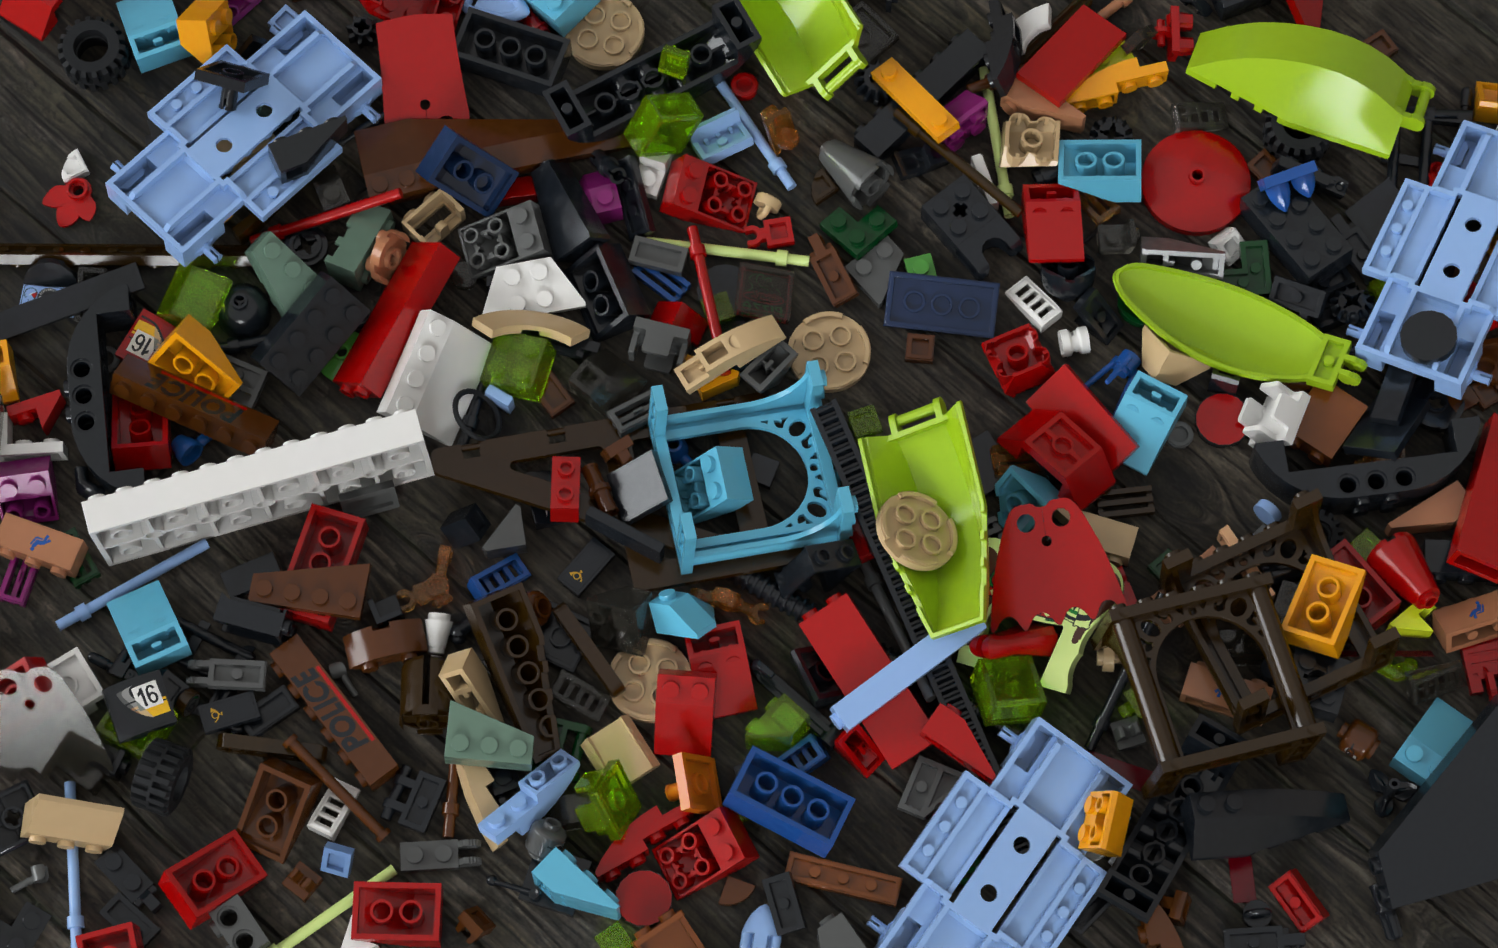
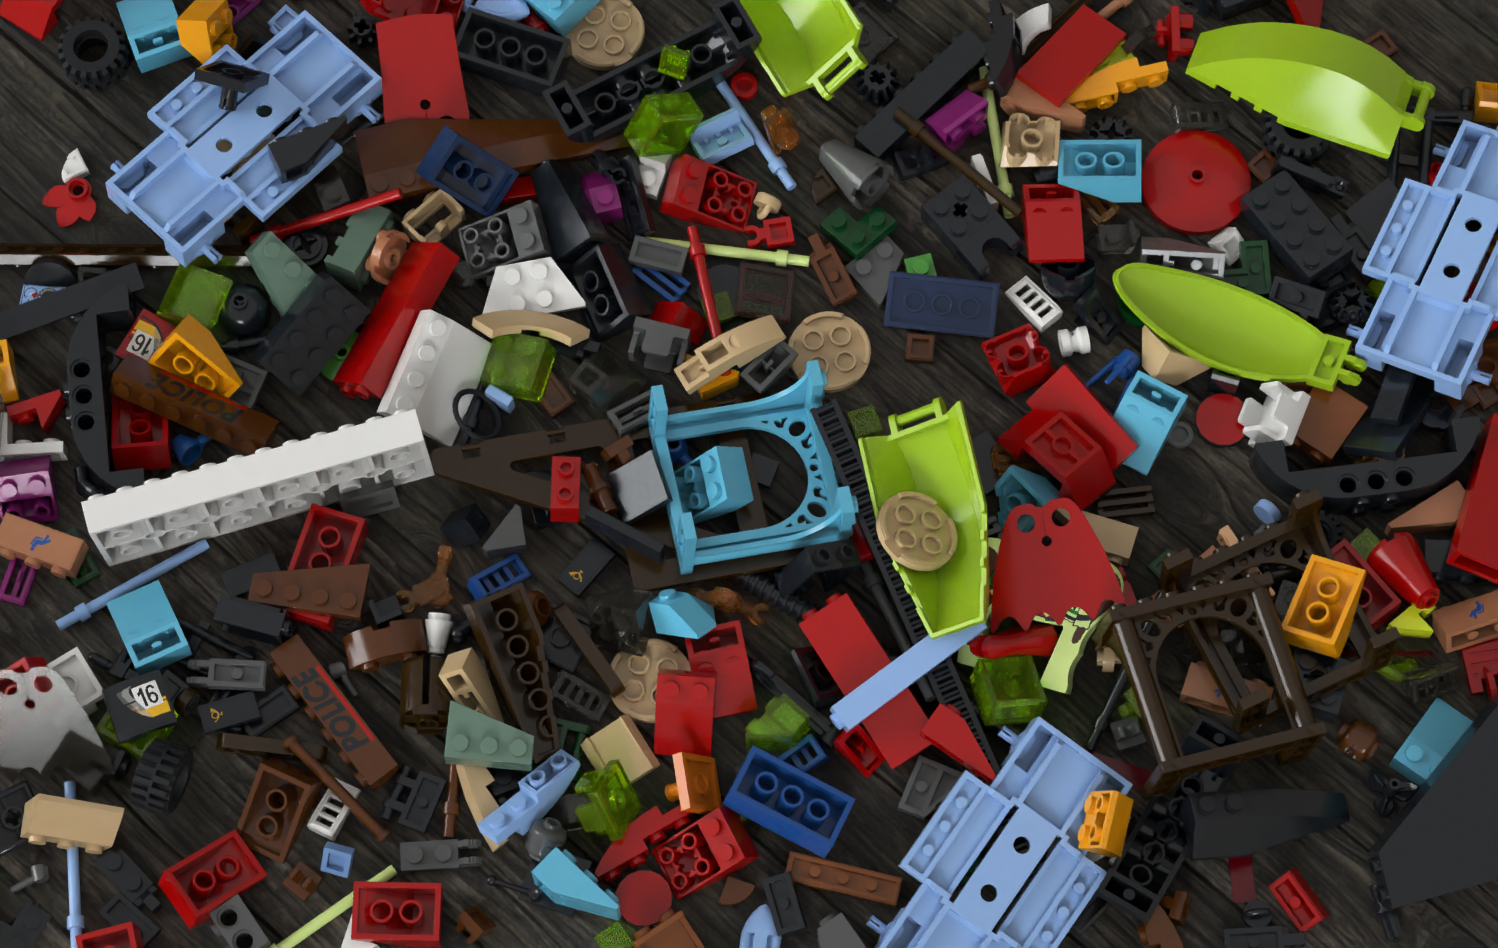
(915, 100): light orange plate -> none
(1278, 188): blue tile -> none
(1428, 337): black tile -> none

